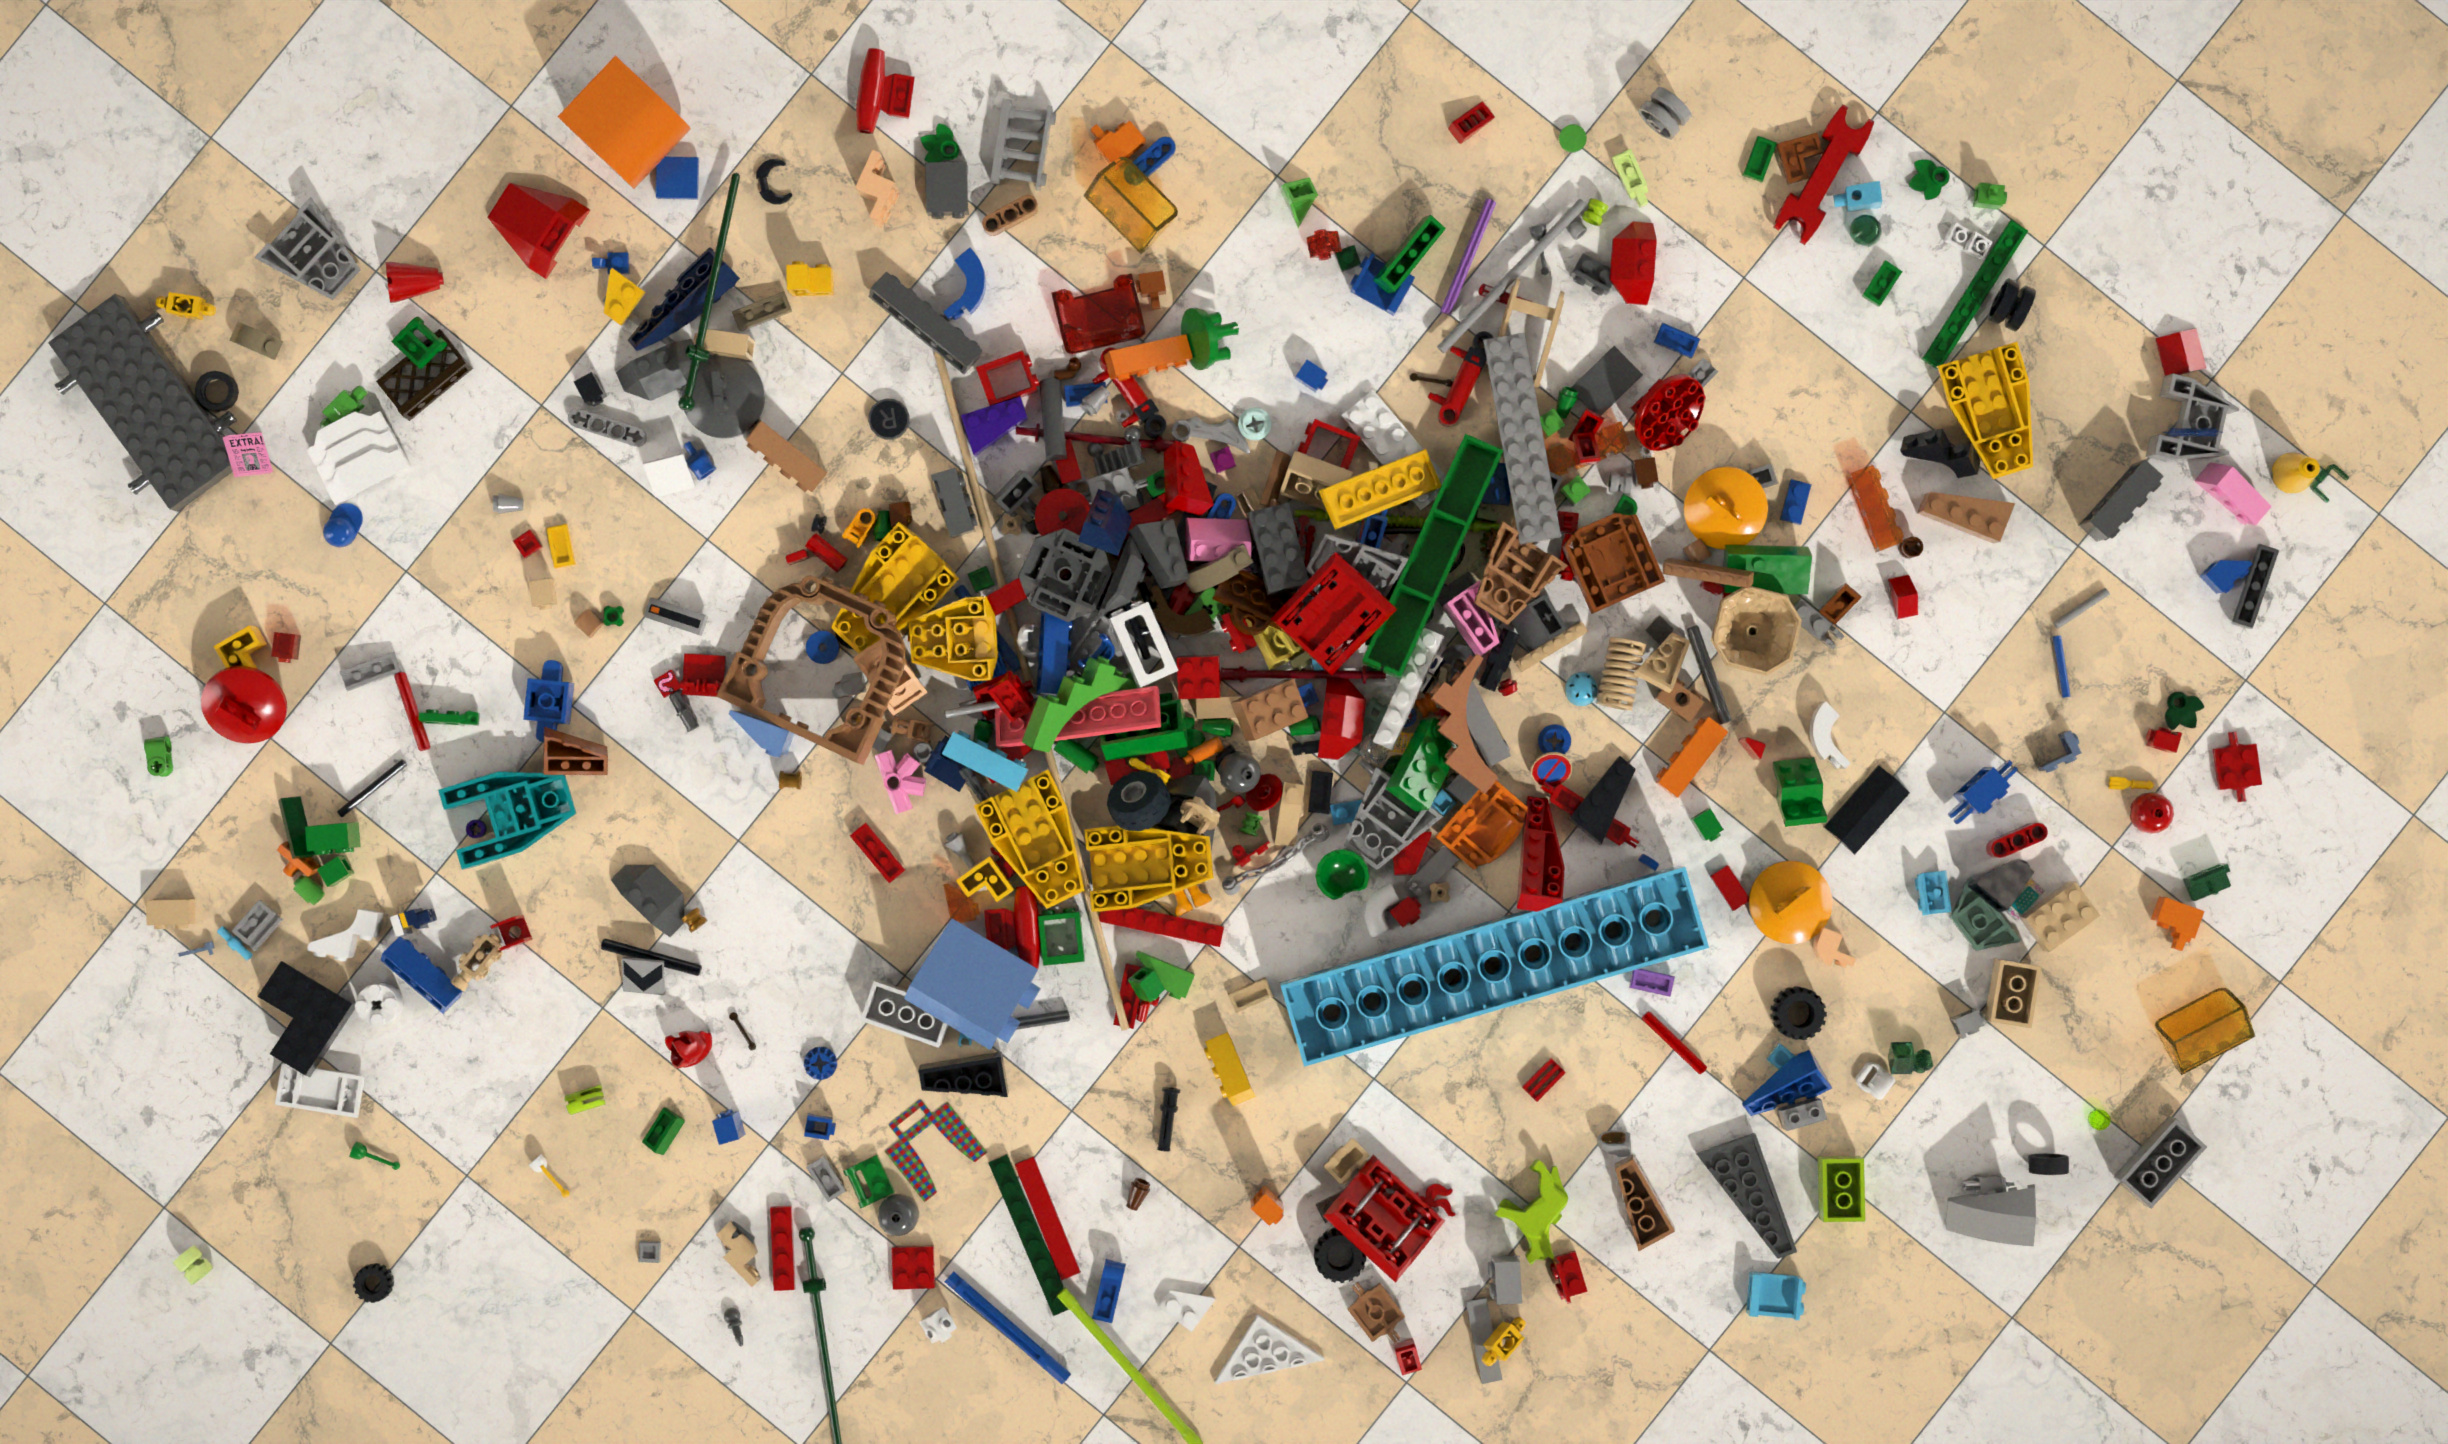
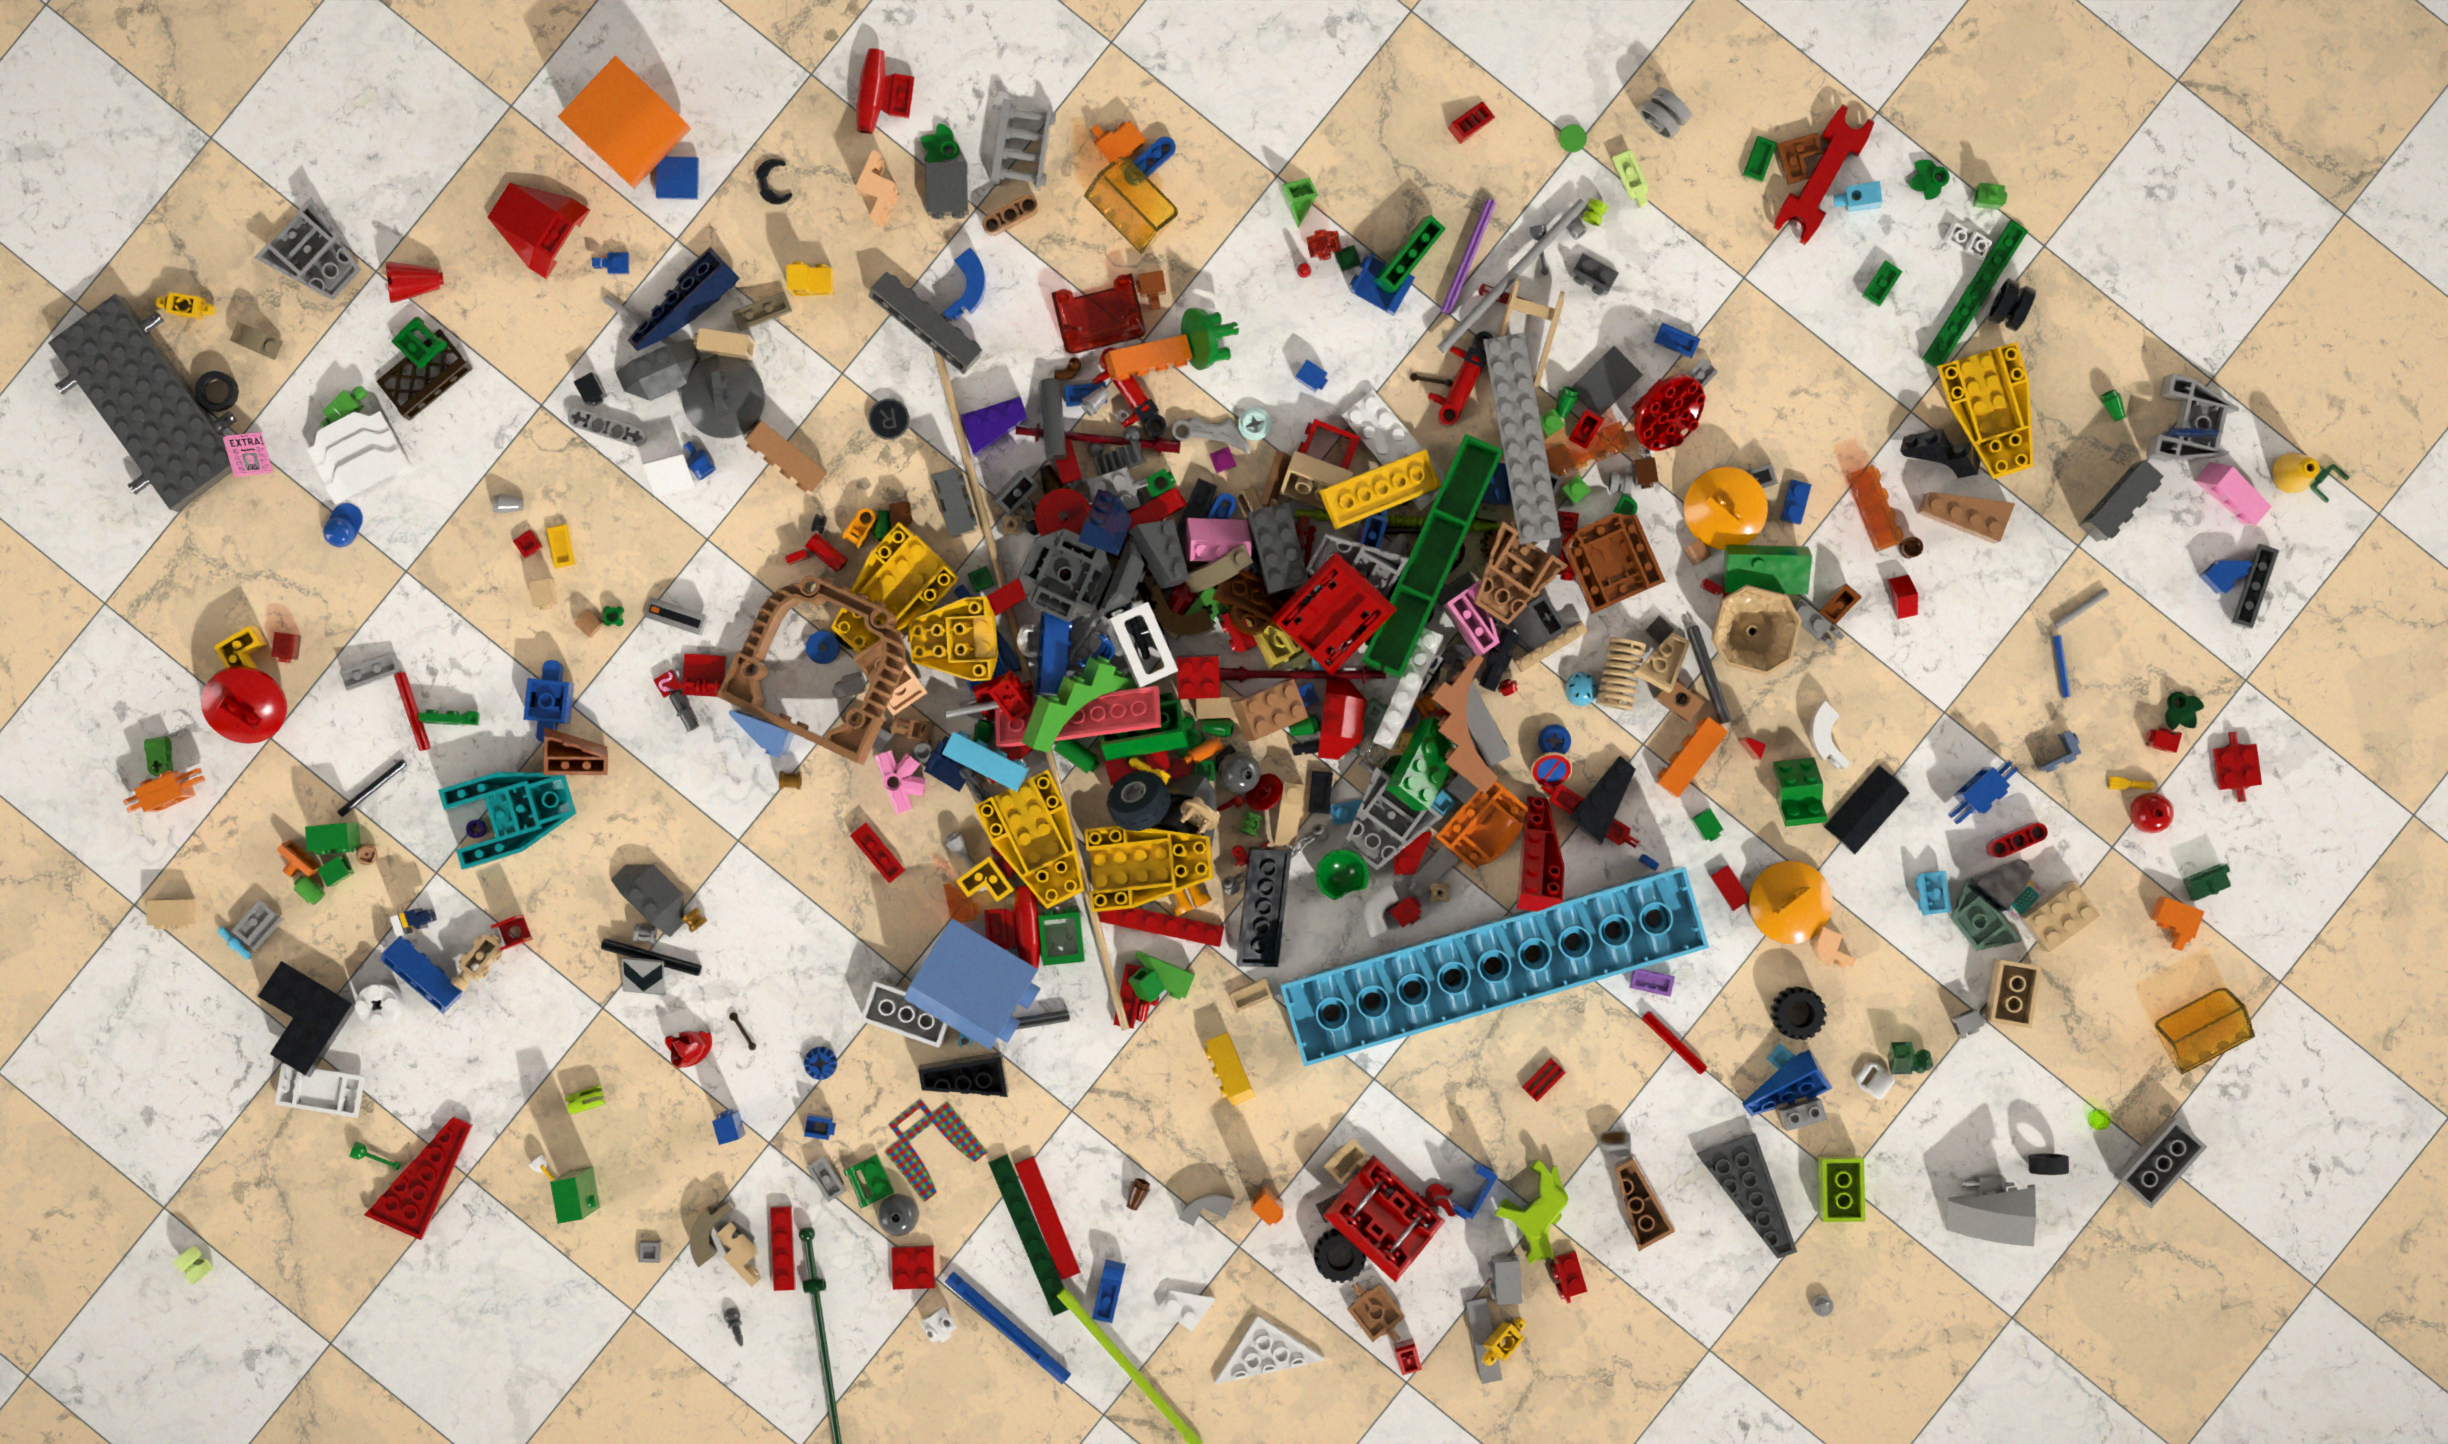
(164, 791): none -> orange brick
(207, 946): sand blue piece -> none
(294, 823): dark green tile -> none
(343, 945): white arch -> none
(364, 1292): black tyre -> none
(366, 854): none -> medium nougat tile
(417, 1191): none -> red wing
(575, 1195): none -> green brick
(621, 297): yellow wing -> none
(645, 934): none -> light grey bush
(663, 1131): green slope -> none
(697, 352): dark green bar -> none
(701, 1233): none -> dark tan arch
(1026, 362): red window -> none
(1168, 1109): black pin -> none
(1185, 480): red wedge -> none
(1213, 1202): none -> light grey brick
(1263, 906): none -> black plate
(1304, 270): none -> red piece
(1490, 1178): none -> blue panel
(1586, 449): red slope -> none
(1634, 262): red wedge -> none
(1708, 572): medium nougat piece -> none
(1775, 1295): medium azure panel -> none
(1822, 1305): none -> light grey tile
(1865, 230): clear green hair -> none
(2113, 404): none -> green cone
(2181, 352): red slope -> none

